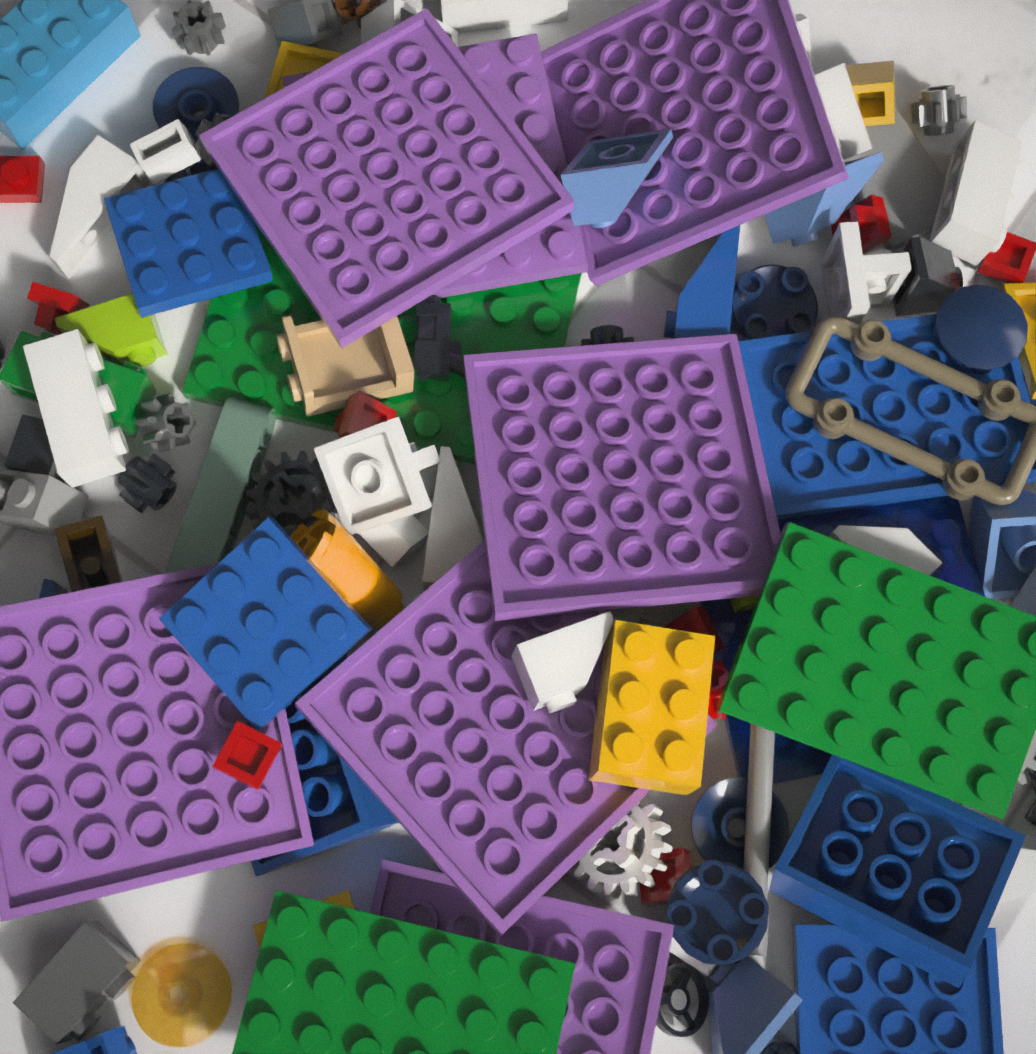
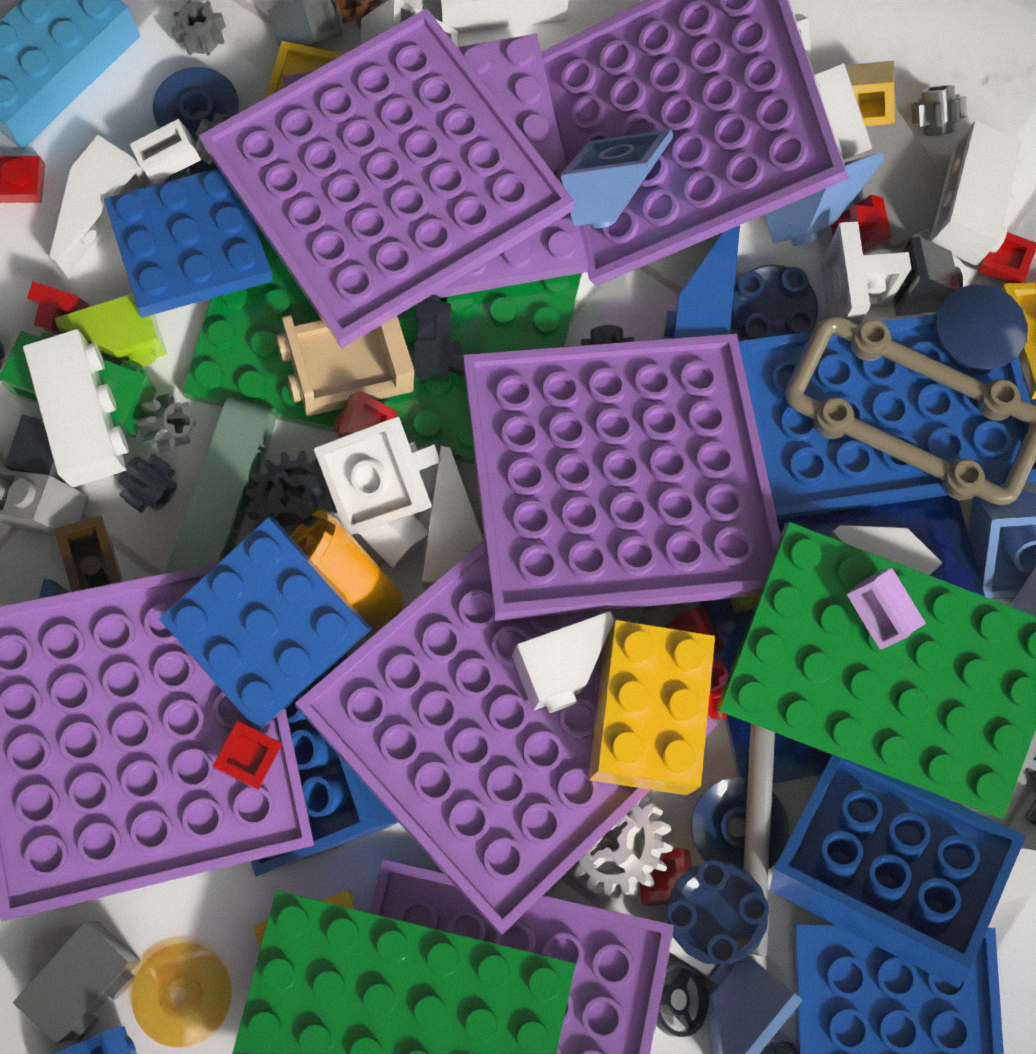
(885, 608): none -> lavender piece

